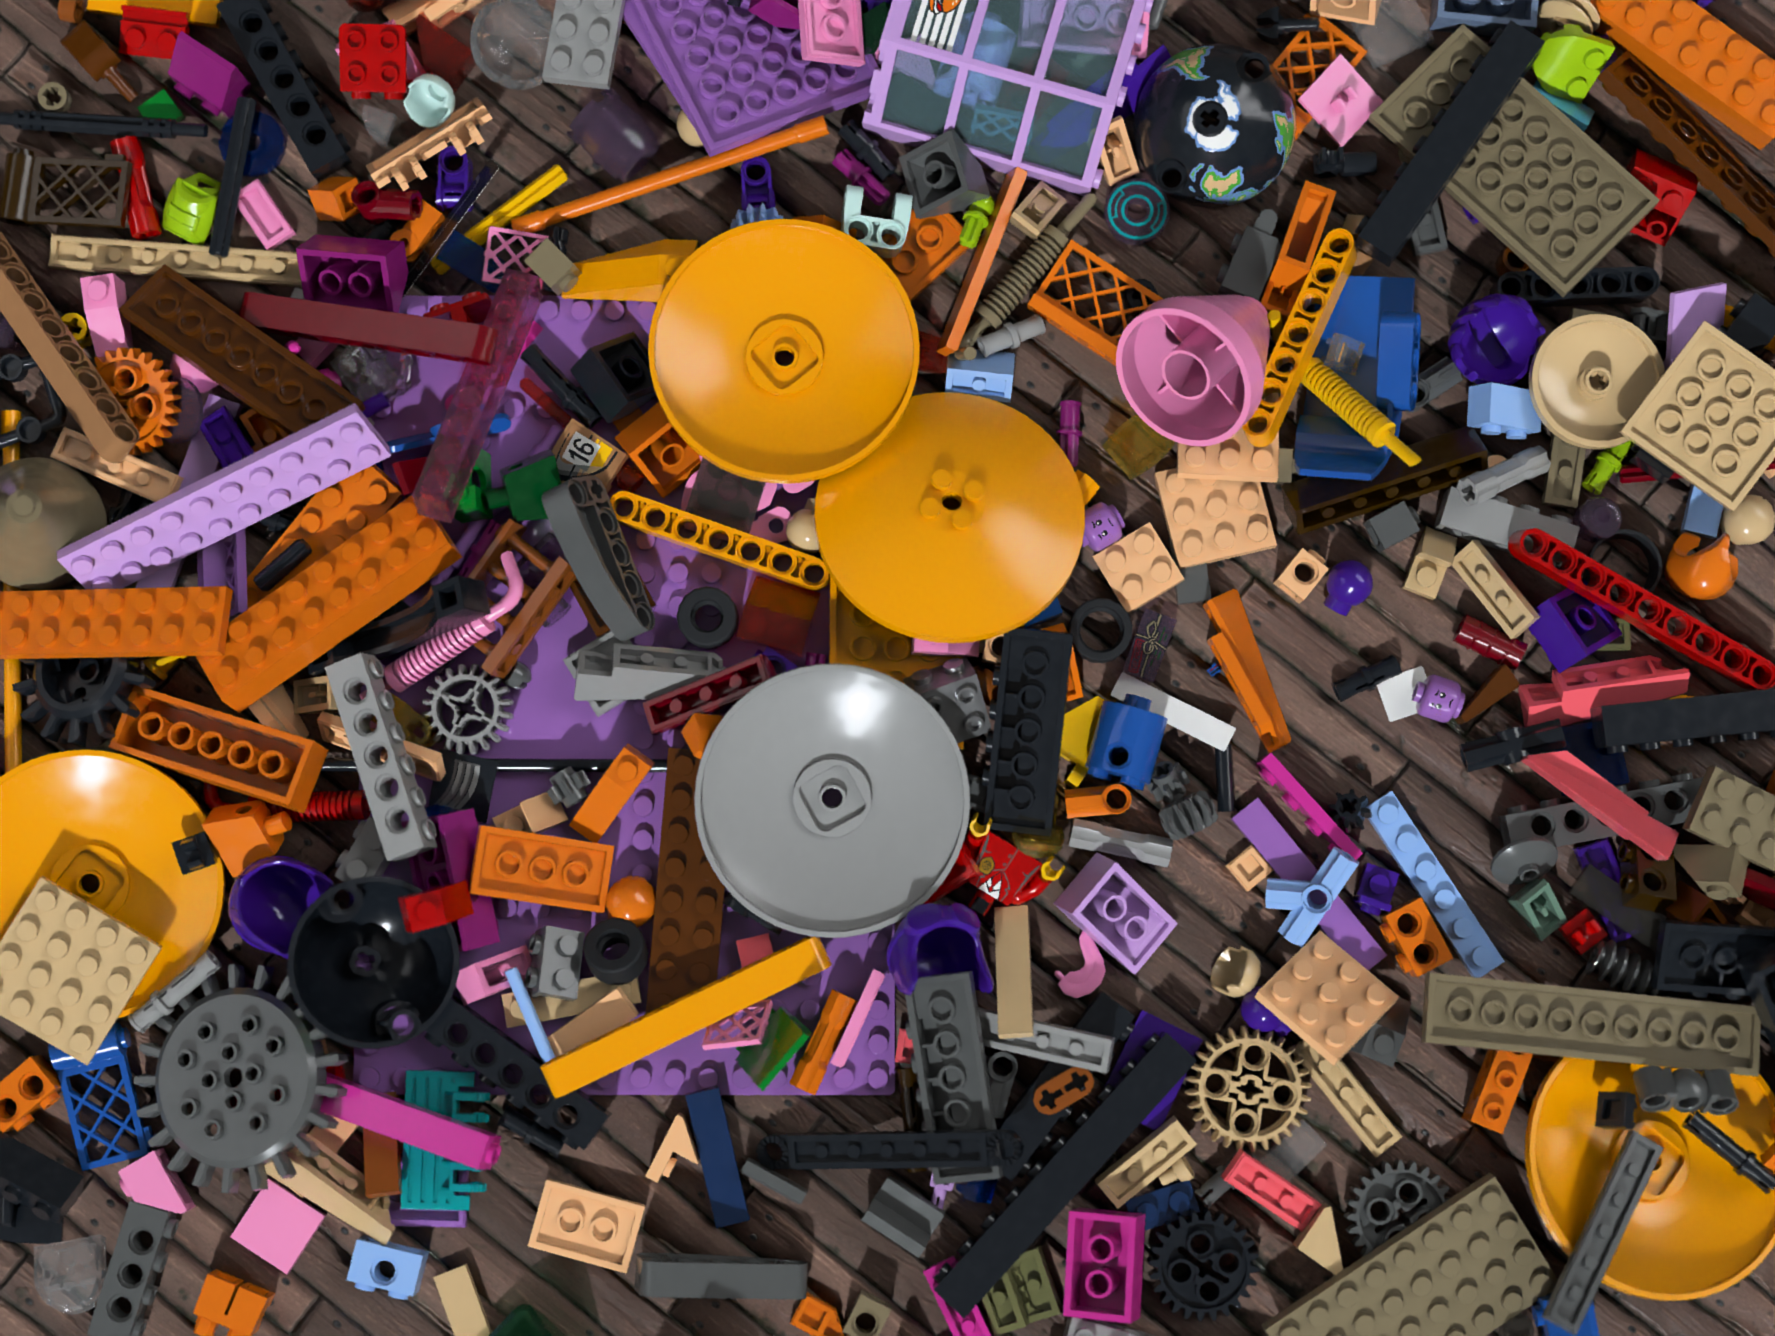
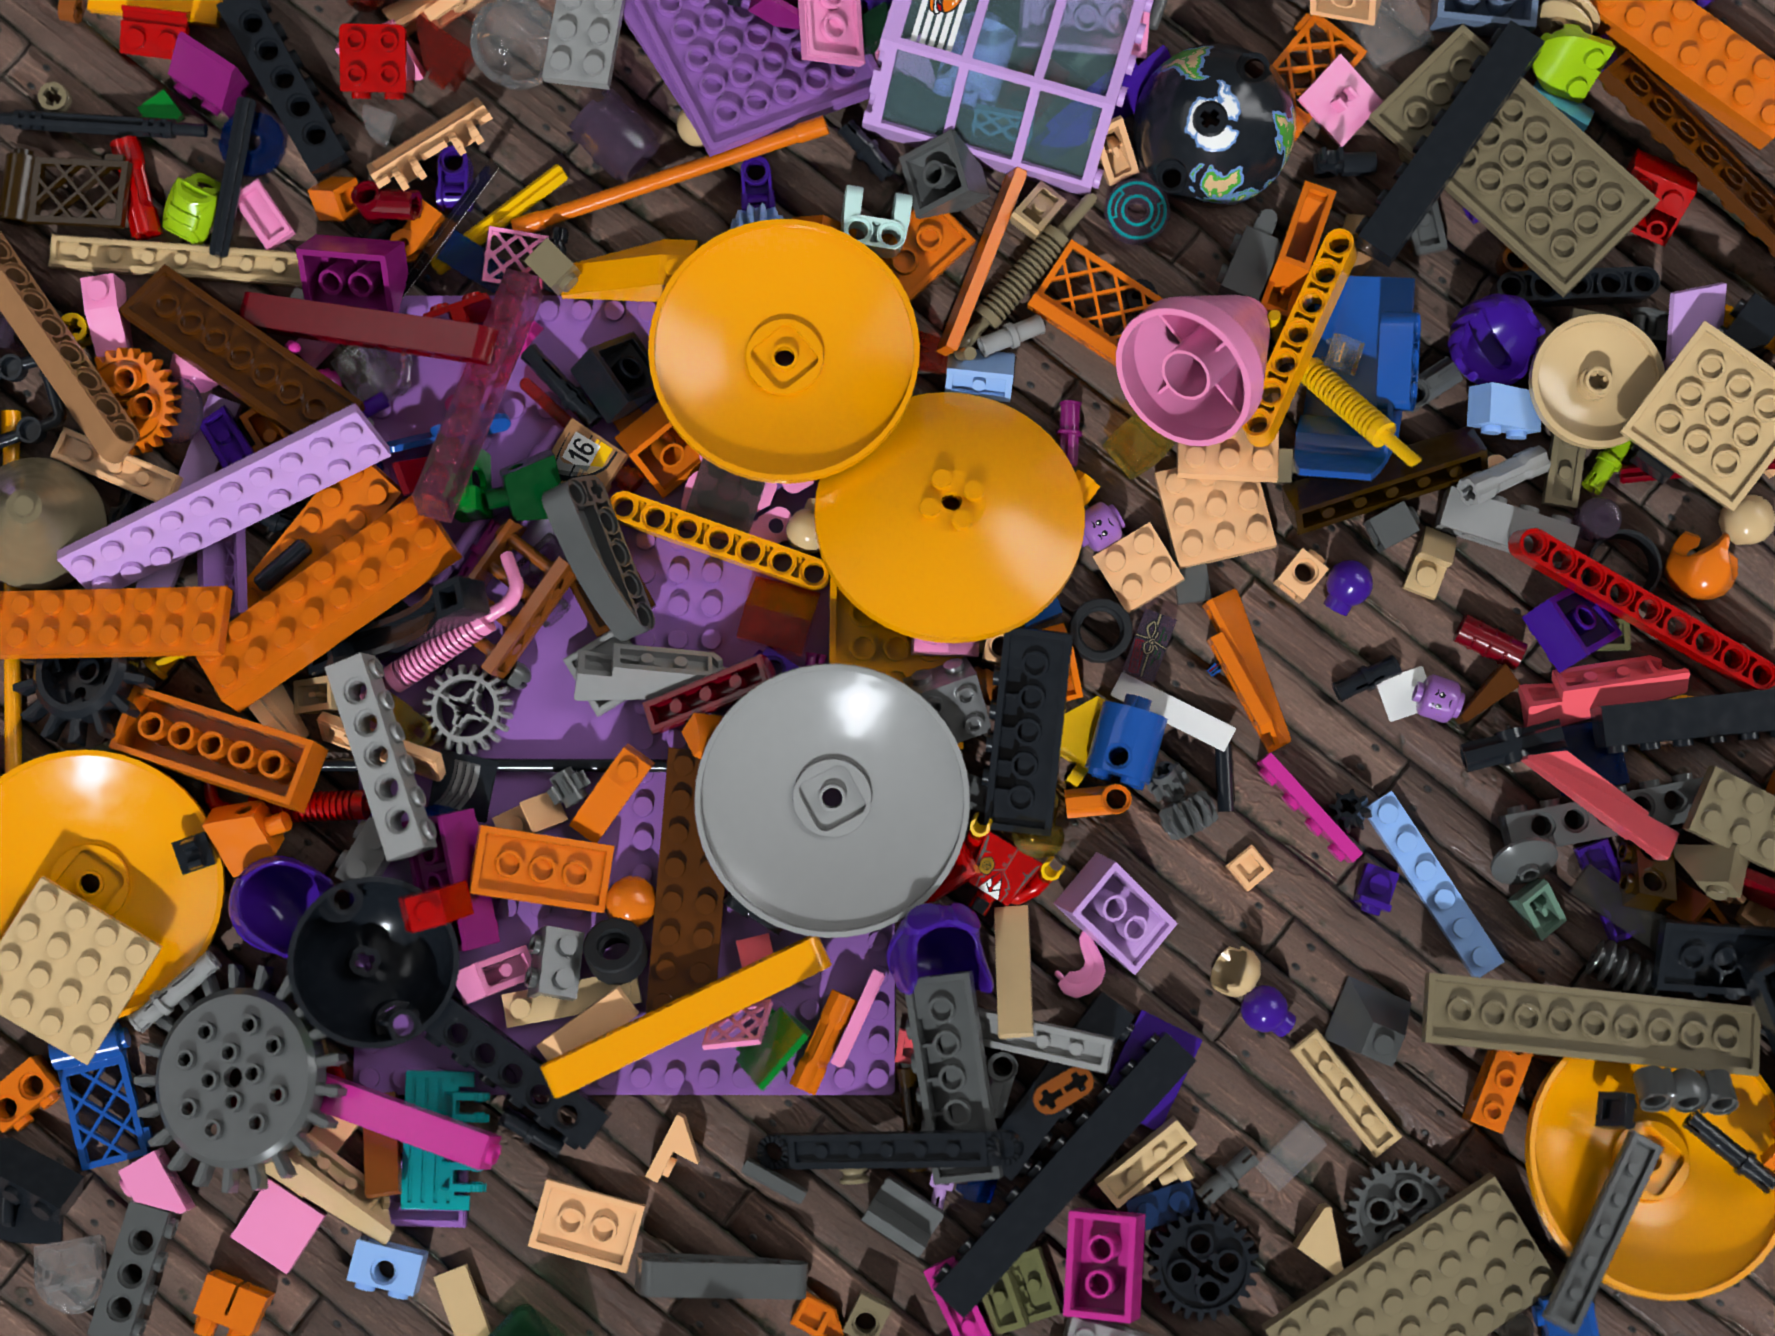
(96, 58): reddish brown beam -> none
(429, 100): light aqua hair -> none
(529, 1014): light blue piece -> none
(707, 596): black tyre -> none
(717, 1156): dark blue tile -> none
(854, 1176): none -> dark tan bush
(861, 176): magenta axle -> none
(975, 221): lime axle -> none
(1119, 842): light grey axle -> none
(1252, 1134): tan gear -> none
(1271, 1190): coral tile -> none
(1282, 25): black bar -> none
(1291, 863): medium lavender tile -> none
(1294, 895): light blue piece -> none
(1326, 997): light nougat plate -> none
(1422, 932): orange brick -> none
(1494, 589): tan plate -> none
(1582, 931): red tile -> none
(1701, 514): light blue tile -> none

